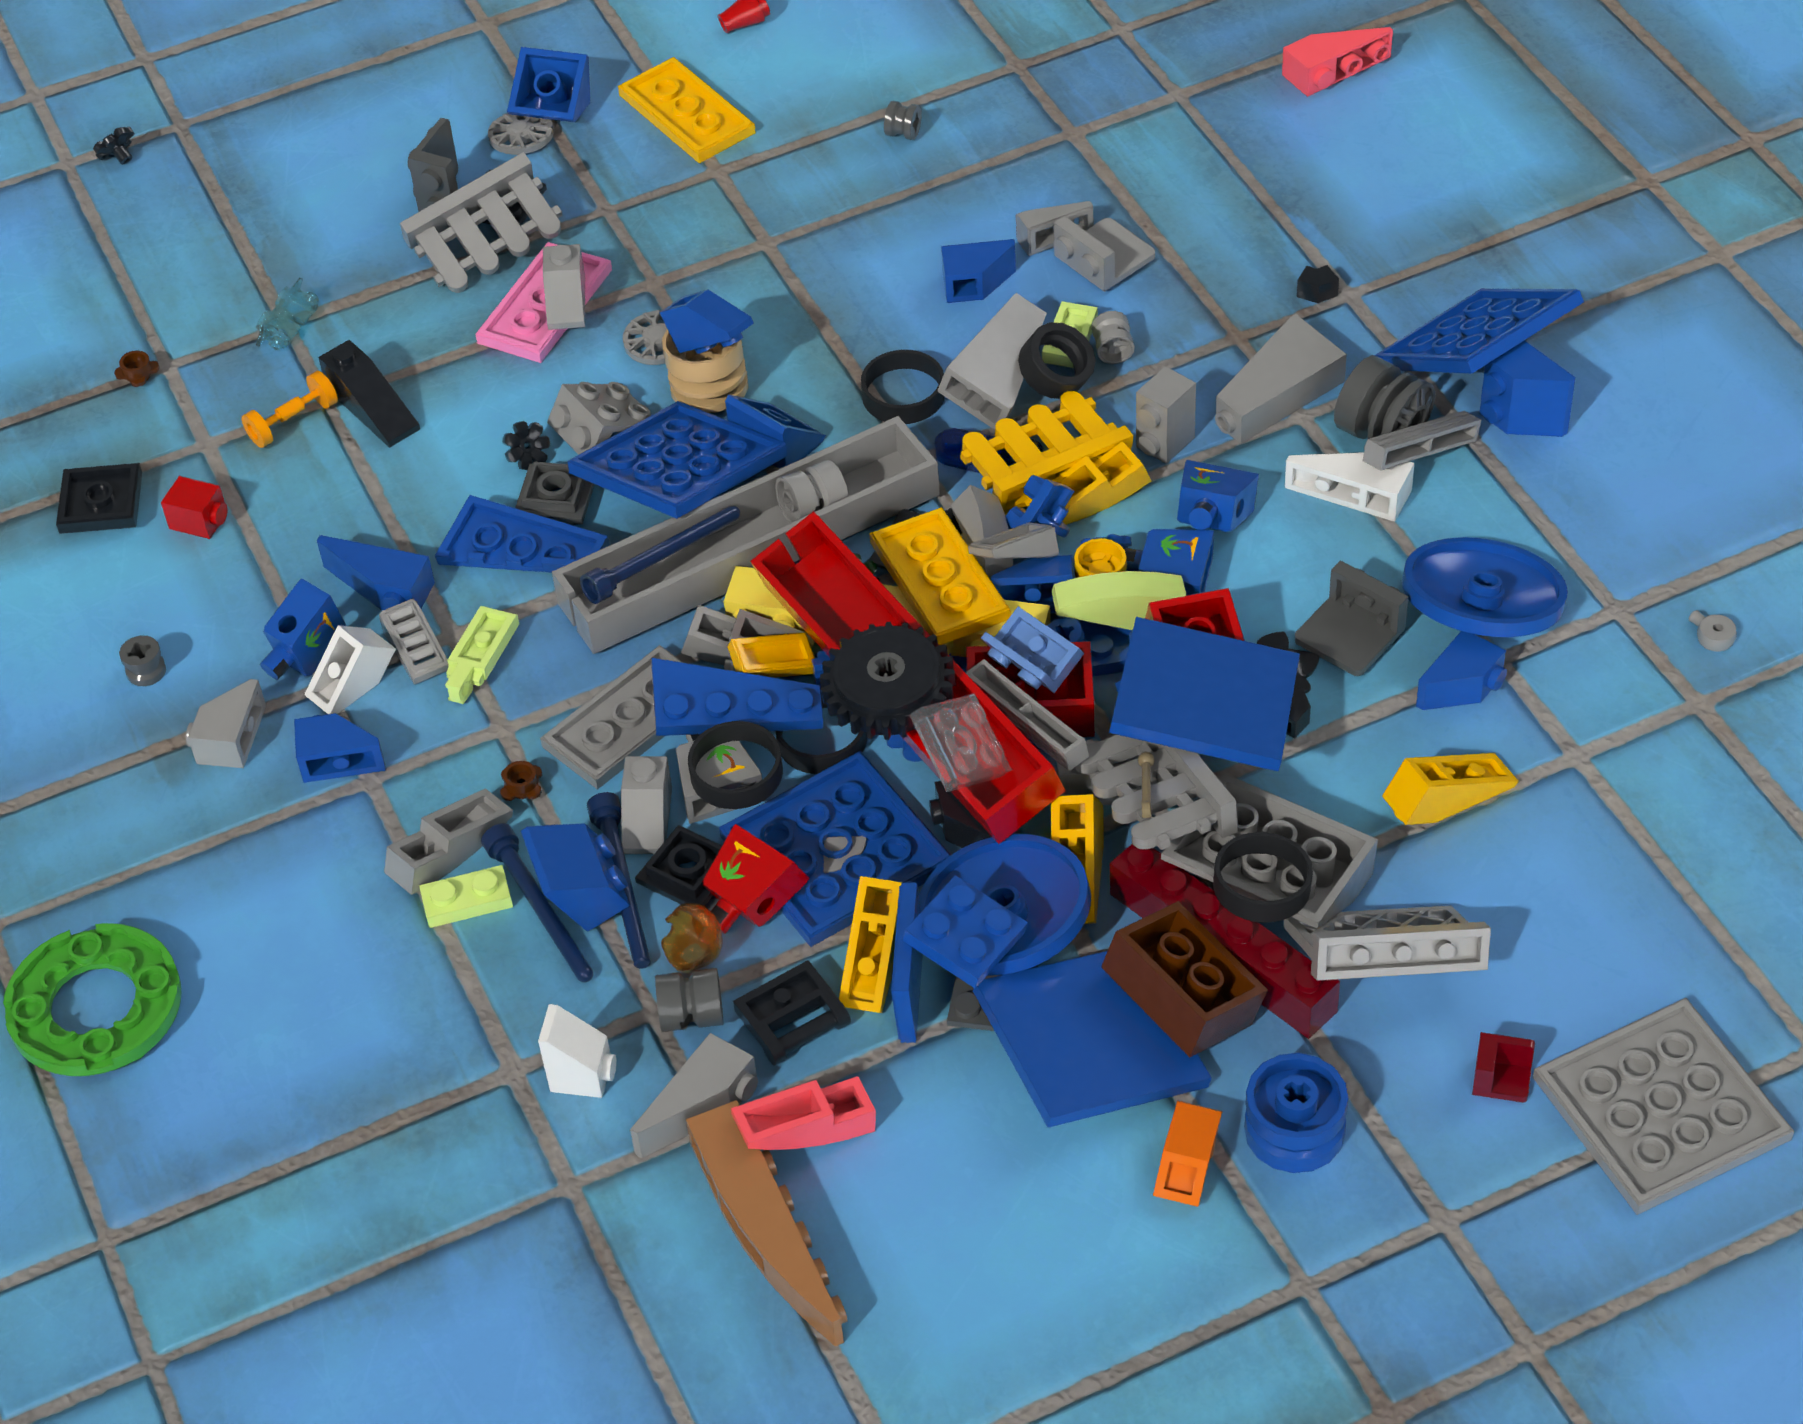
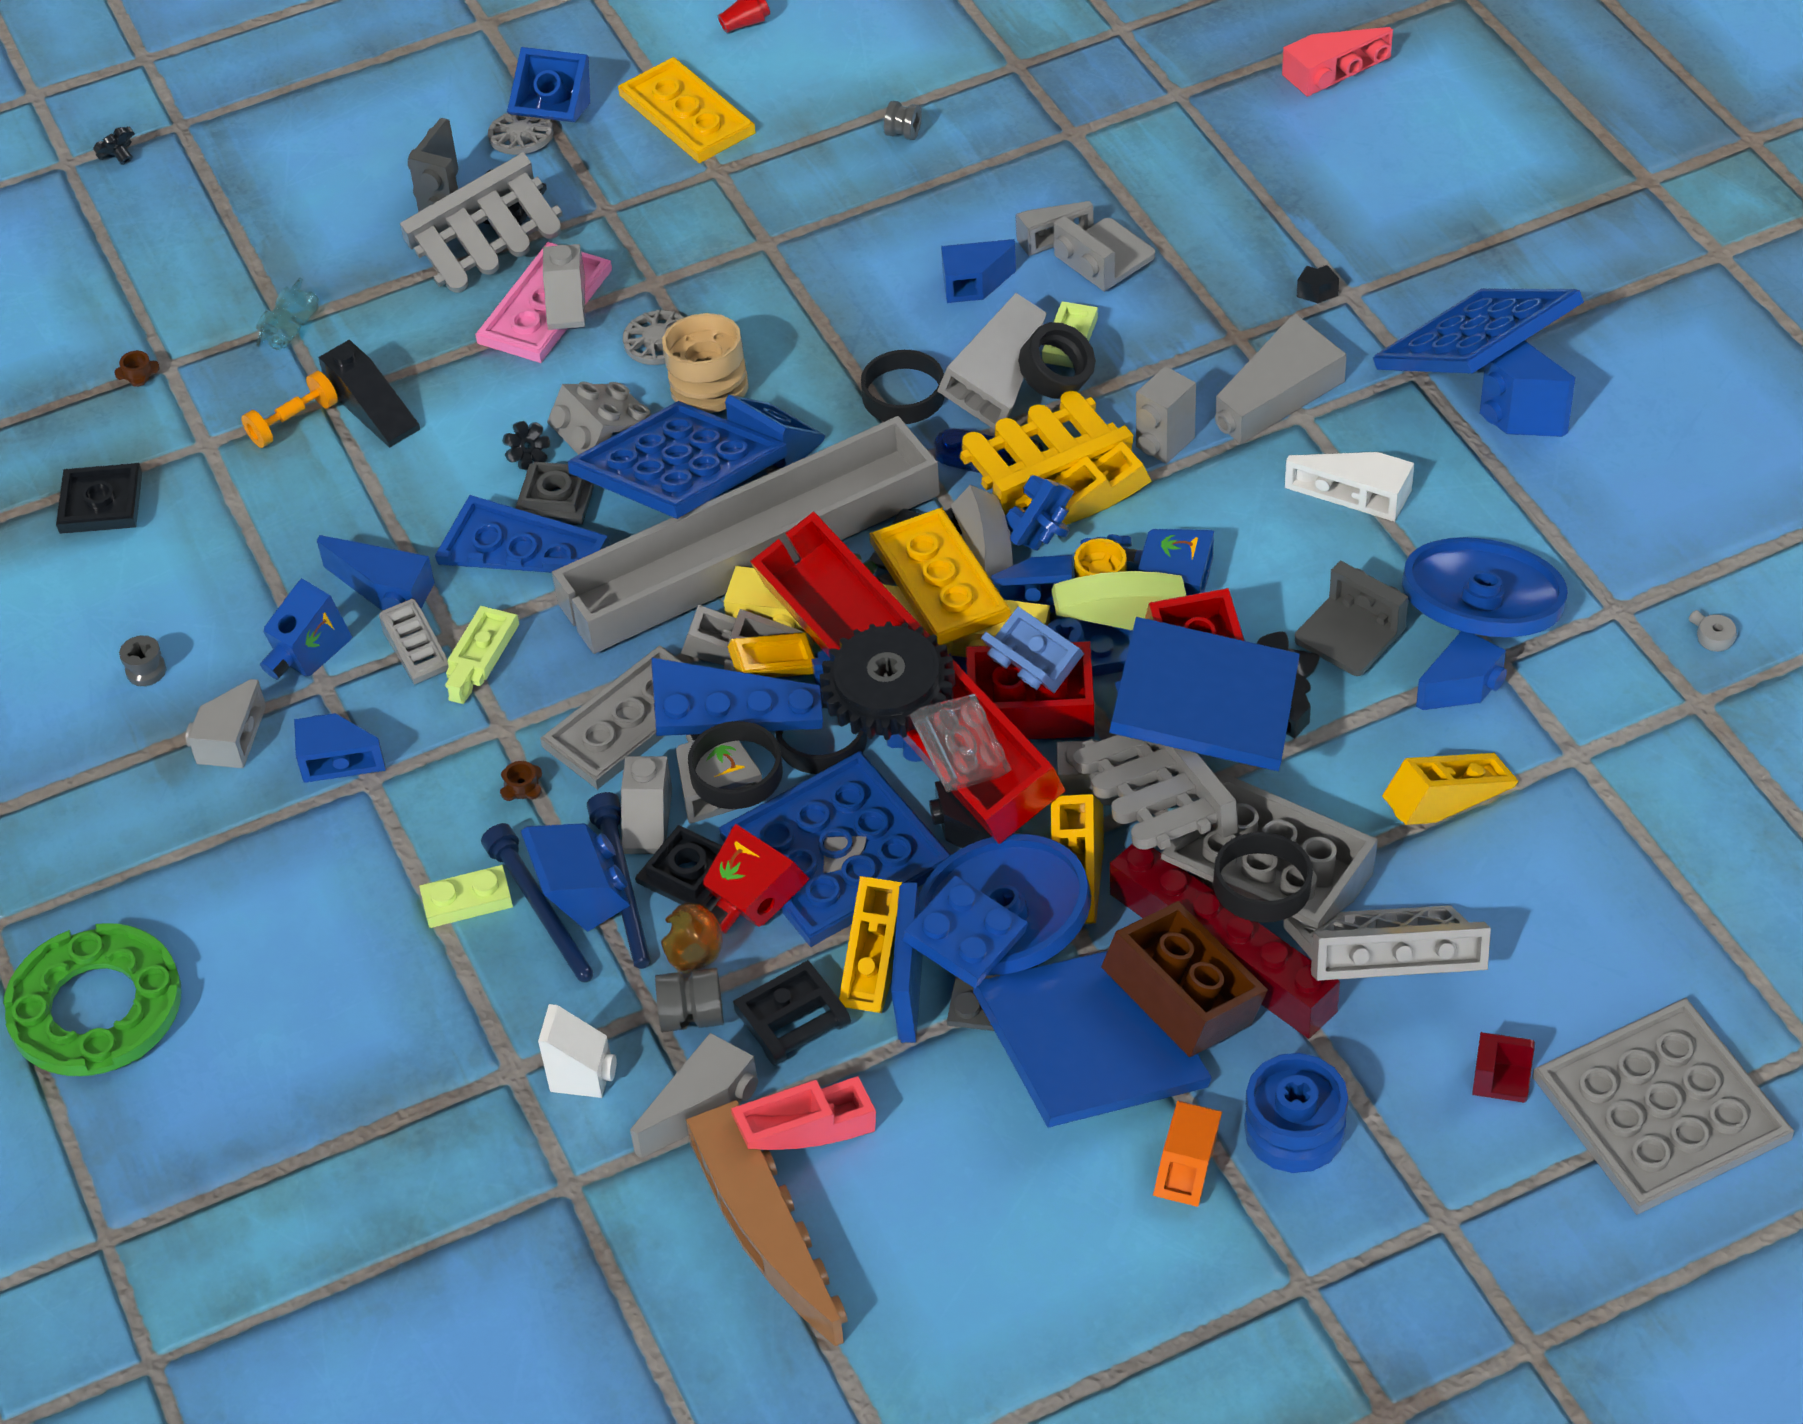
(194, 507): red brick -> none
(349, 668): white slope -> none
(444, 840): light grey slope -> none
(601, 583): dark blue piece -> none
(703, 321): blue slope -> none
(810, 491): light grey wheel -> none
(1023, 541): light grey slope -> none
(1030, 717): light grey piece -> none
(1113, 337): light grey wheel -> none
(1146, 760): dark tan hinge -> none
(1216, 496): blue torso -> none
(1382, 399): dark grey wheel -> none
(1421, 440): light grey piece -> none

